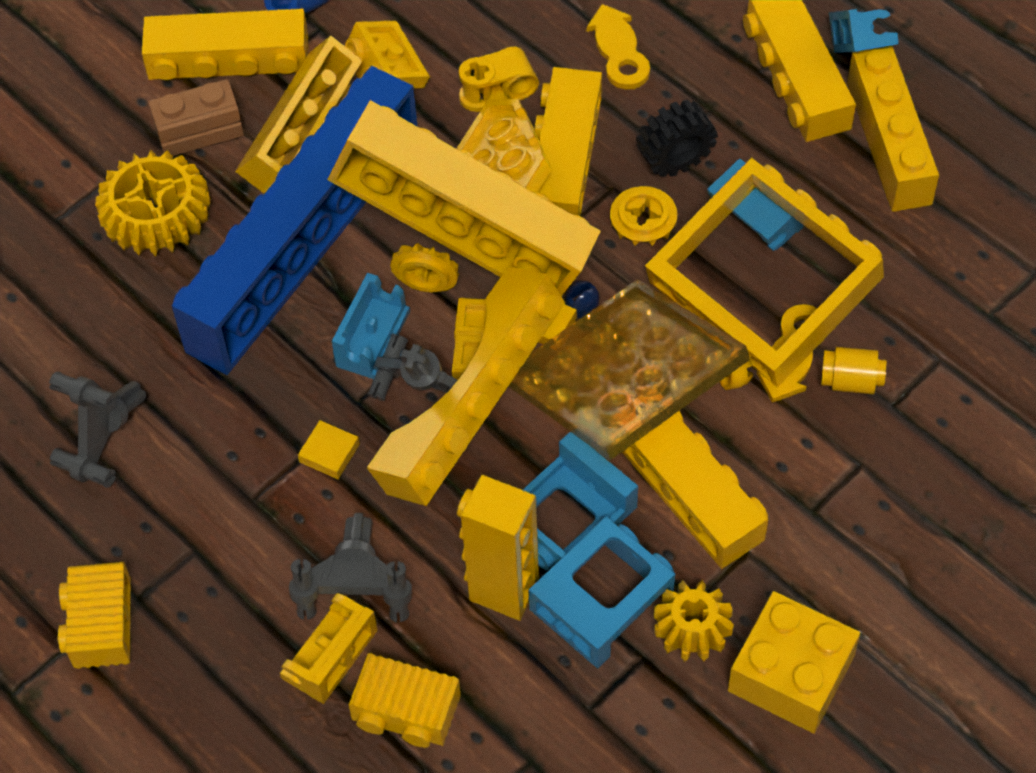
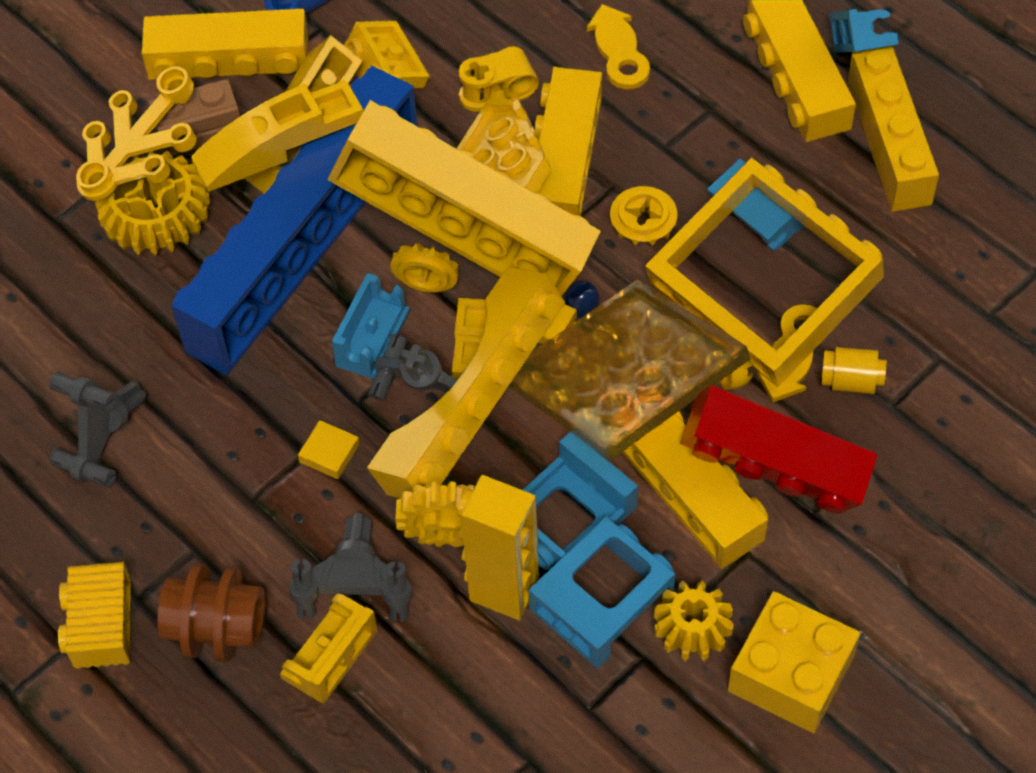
(101, 175): none -> yellow plant
(211, 612): none -> dark orange piece
(265, 132): none -> yellow slope
(404, 701): yellow brick -> none
(431, 513): none -> yellow gear
(676, 138): black tyre -> none
(778, 450): none -> red brick

